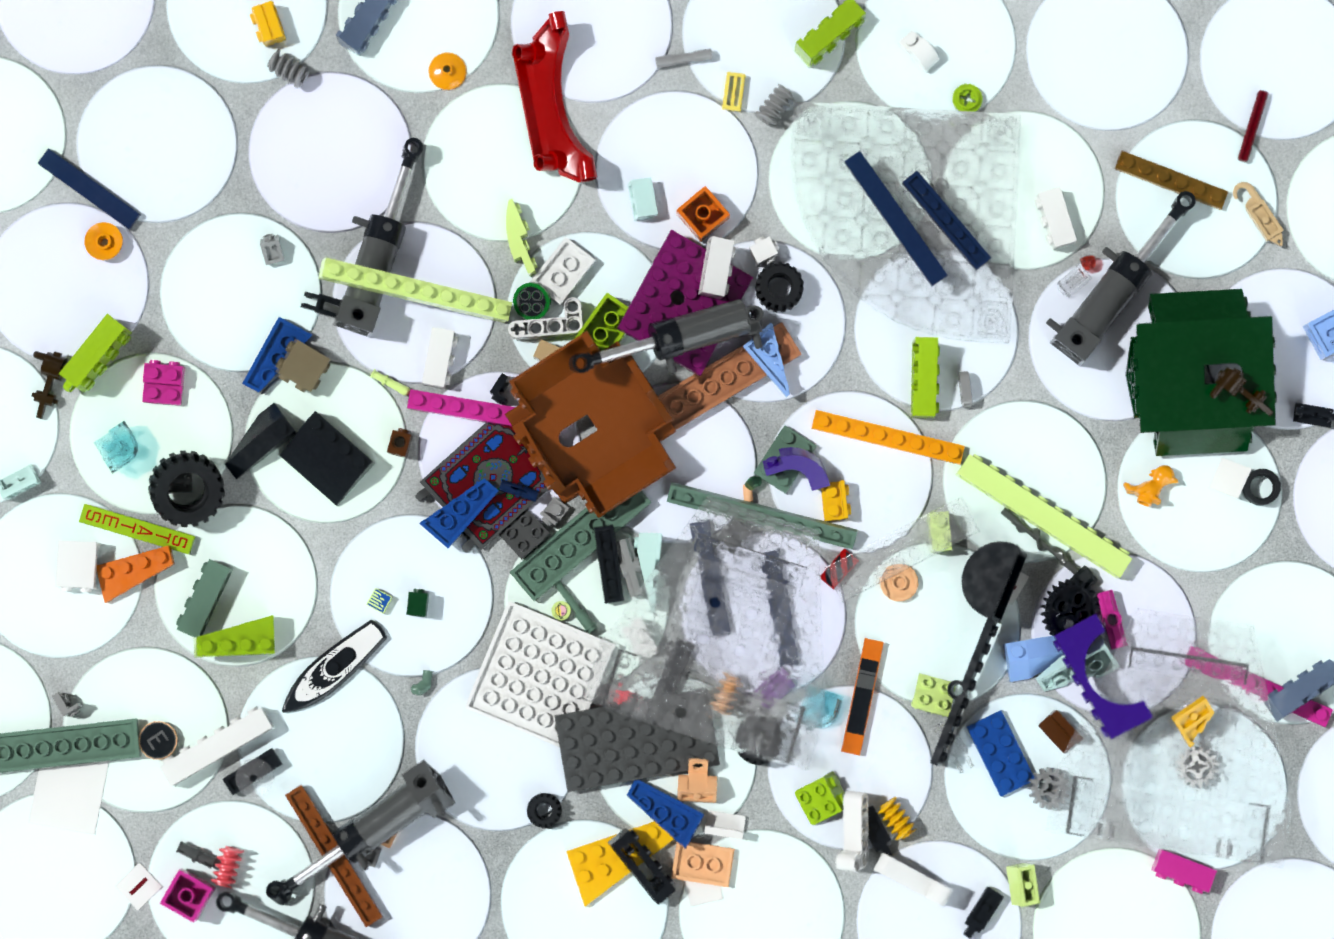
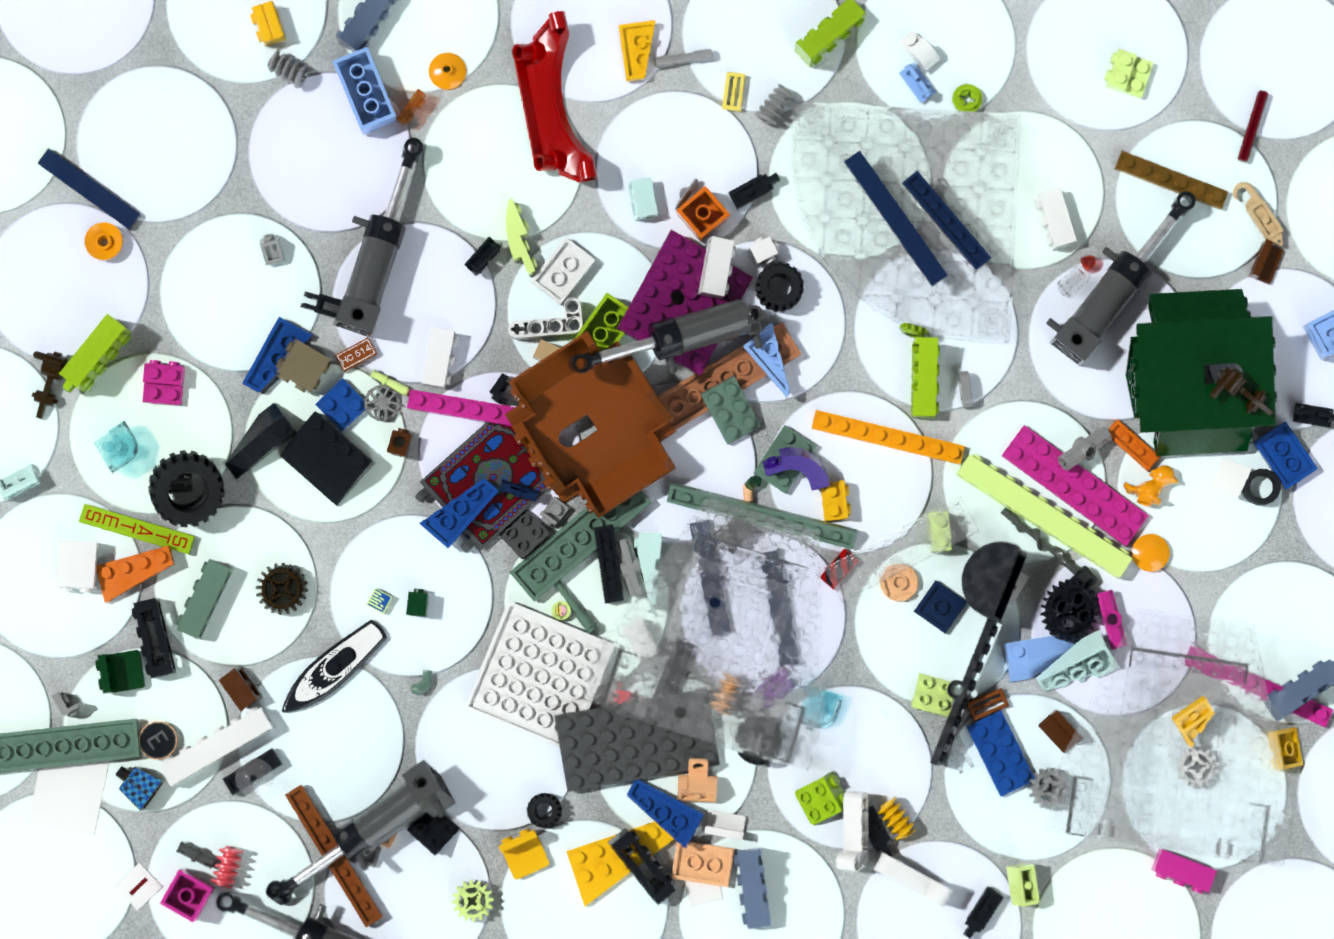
(120, 671): none -> dark green bracket
(139, 785): none -> torso
(143, 631): none -> black brick
(240, 640): lime wedge -> none
(240, 688): none -> reddish brown hinge
(287, 581): none -> dark brown gear
(342, 405): none -> blue plate
(356, 354): none -> dark orange tile
(365, 90): none -> light blue brick
(381, 403): none -> light grey wheel
(407, 114): none -> clear orange plate
(414, 290): yellowish green brick -> none
(433, 832): none -> black hinge
(465, 894): none -> yellowish green gear
(482, 256): none -> black hinge
(524, 853): none -> yellow bracket
(531, 301): tile -> none
(636, 47): none -> yellow wing
(686, 193): none -> light grey piece
(730, 410): none -> sand green plate
(753, 190): none -> black hinge
(753, 888): none -> sand blue wedge
(862, 696): tile -> none
(913, 330): none -> lime gear
(917, 82): none -> light blue hinge
(940, 607): none -> dark blue tile
(972, 710): none -> dark orange tile
(1075, 486): none -> dark pink plate
(1084, 448): none -> light grey piece
(1114, 717): dark purple arch -> none
(1128, 73): none -> yellowish green plate
(1132, 445): none -> orange tile
(1150, 552): none -> light orange dish
(1266, 262): none -> reddish brown panel
(1285, 455): none -> blue plate
(1289, 747): none -> yellow slope

